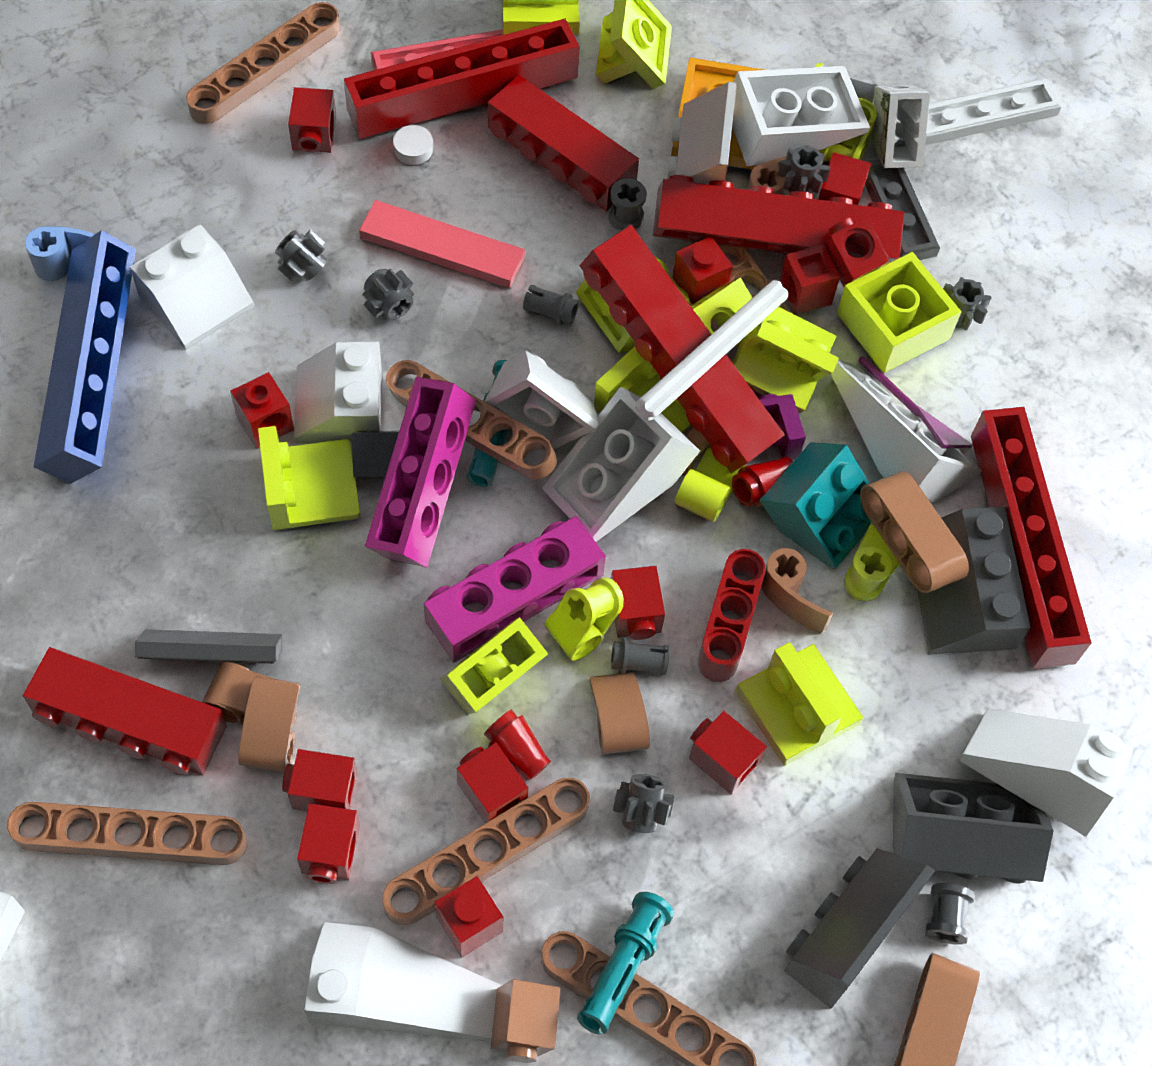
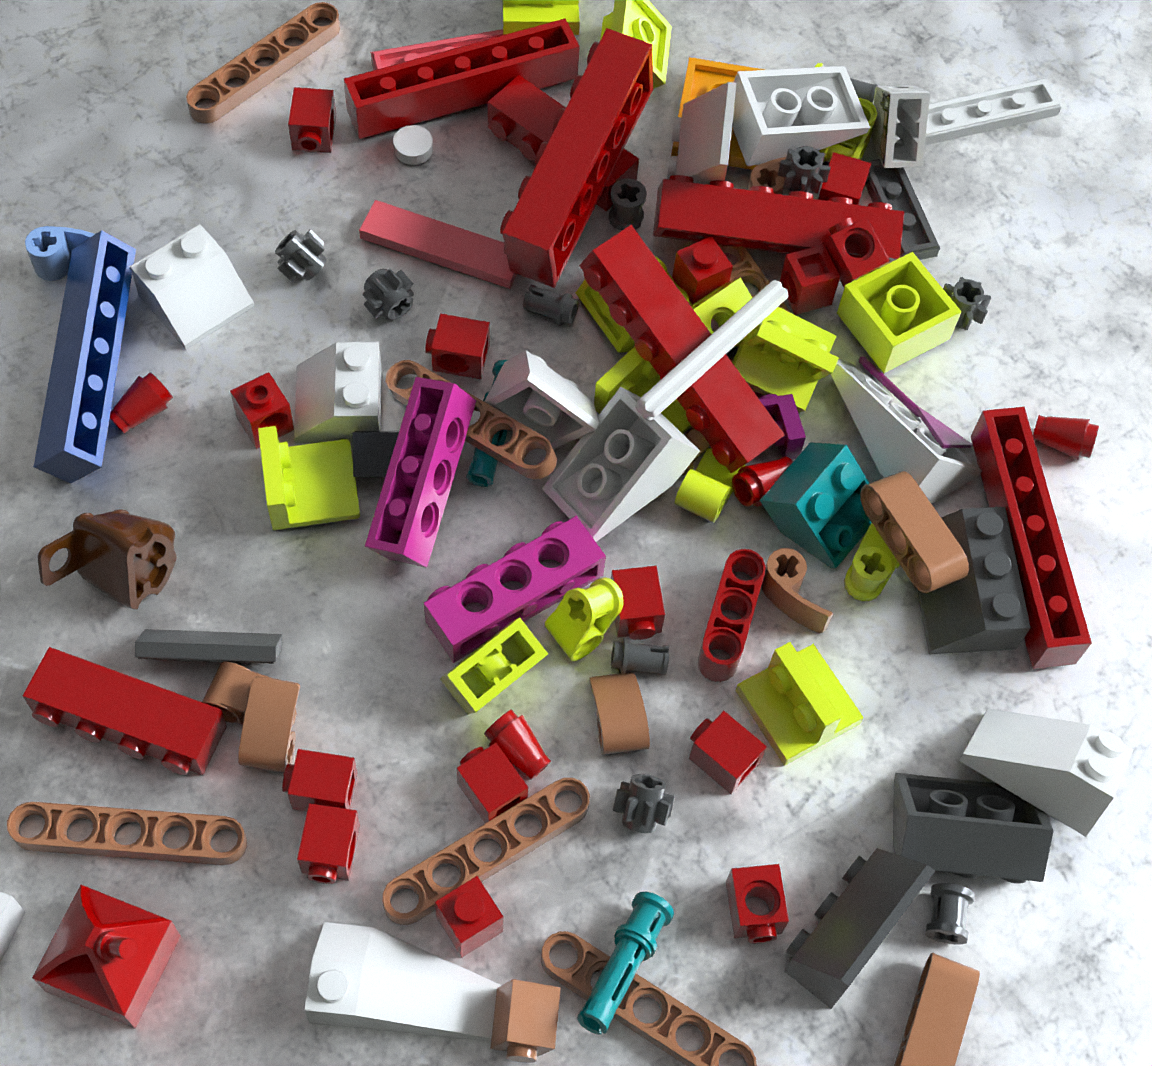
(107, 956): none -> red piece
(115, 553): none -> reddish brown piece
(140, 402): none -> red cone
(459, 346): none -> red brick
(578, 157): none -> red brick
(765, 884): none -> red brick
(1067, 435): none -> red cone

